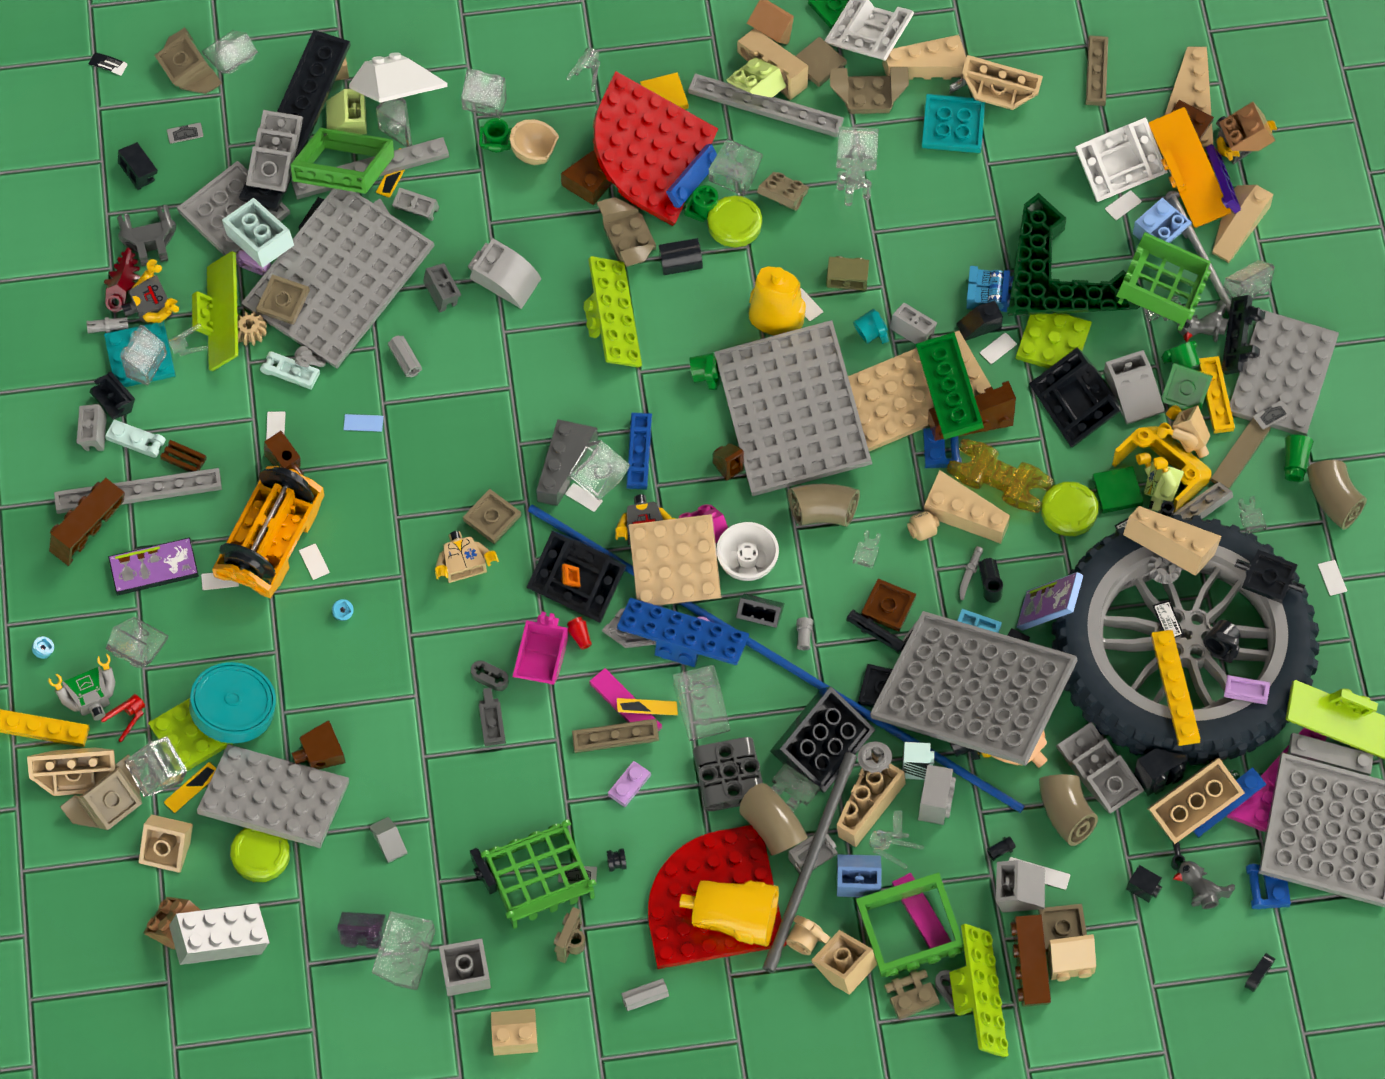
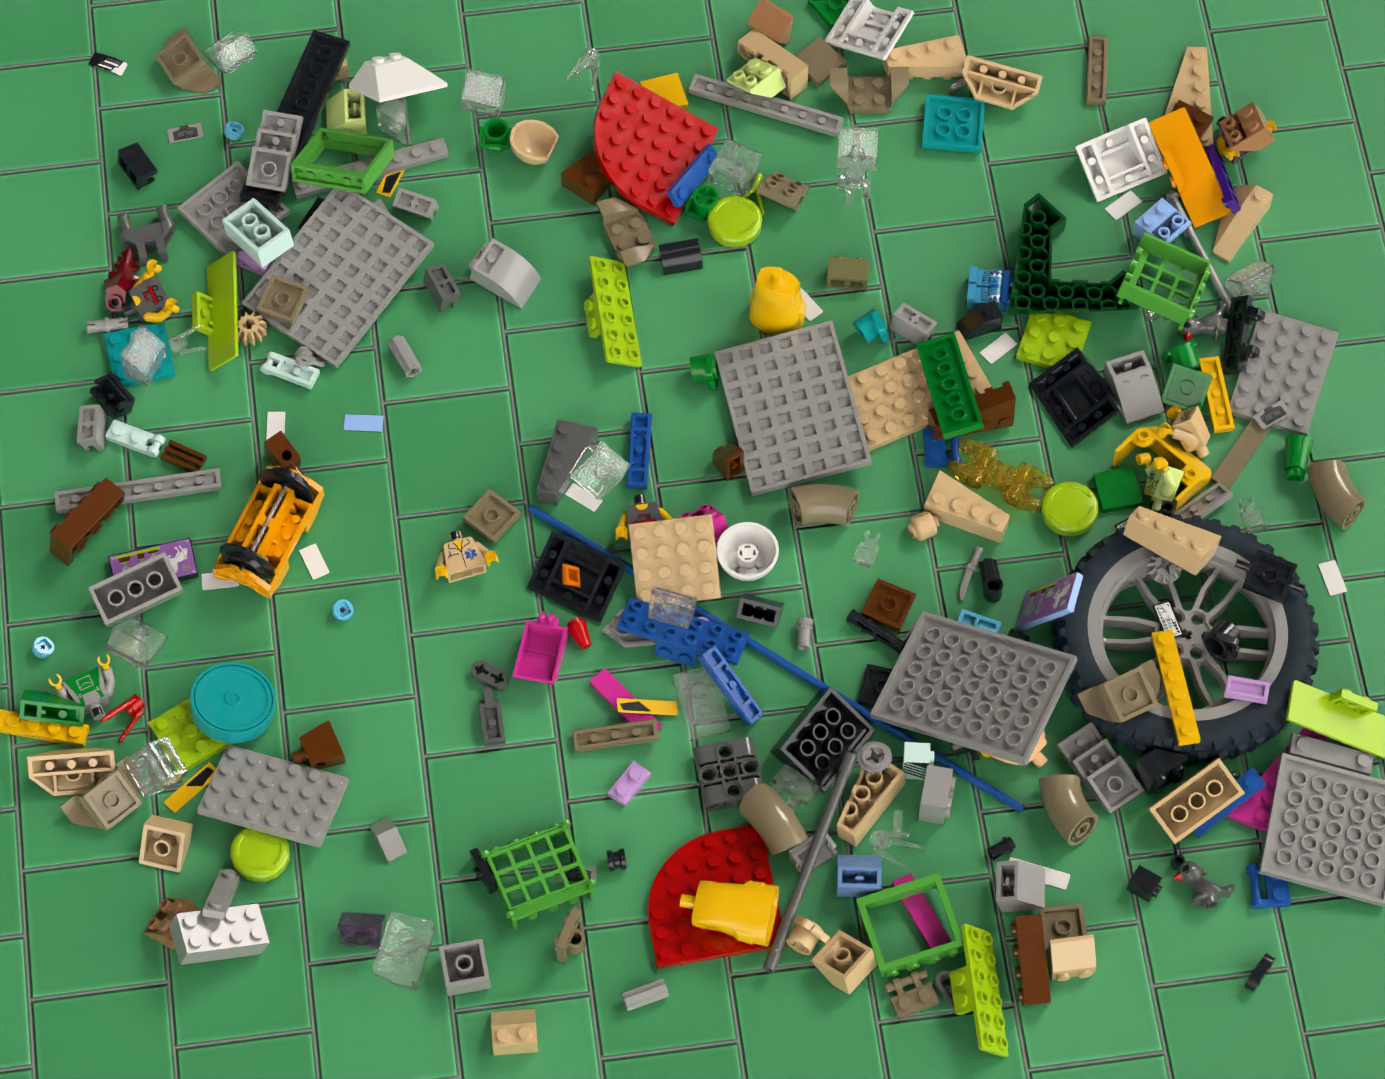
(50, 708): none -> green slope
(136, 590): none -> light grey brick
(221, 894): none -> light grey plate
(233, 130): none -> medium azure tile
(672, 606): none -> clear slope
(730, 685): none -> blue plate
(757, 181): none -> lime plant
(1124, 695): none -> dark tan piece

